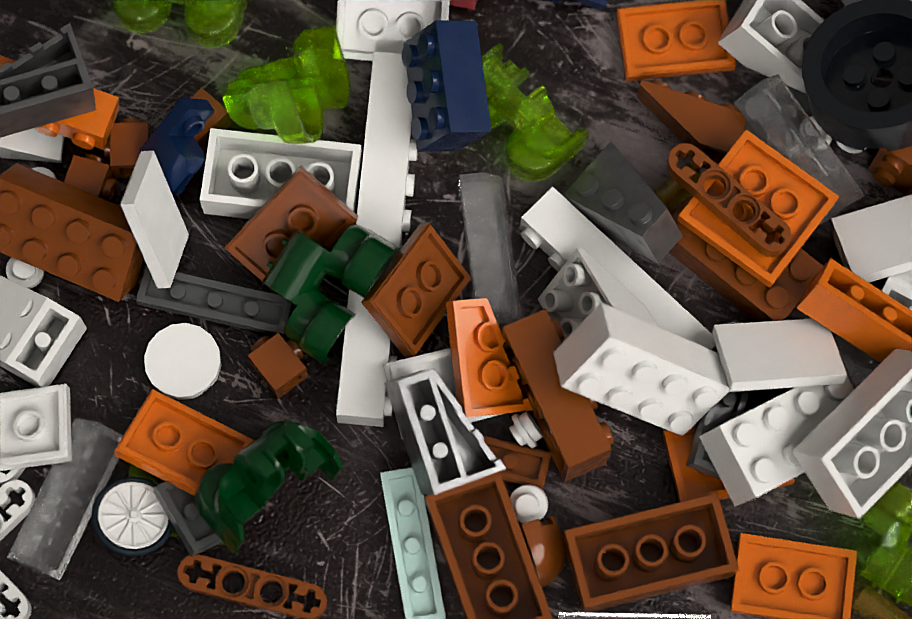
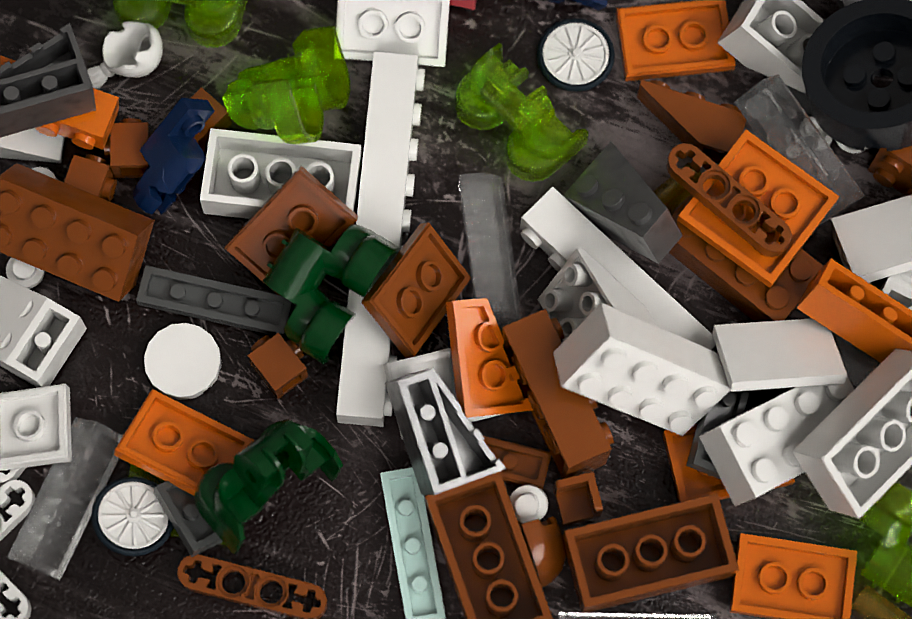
(128, 53): none -> white hair
(154, 219): white tile -> none
(446, 86): dark blue brick -> none
(525, 429): white plate -> none
(575, 54): none -> white wheel
(578, 499): none -> dark orange panel

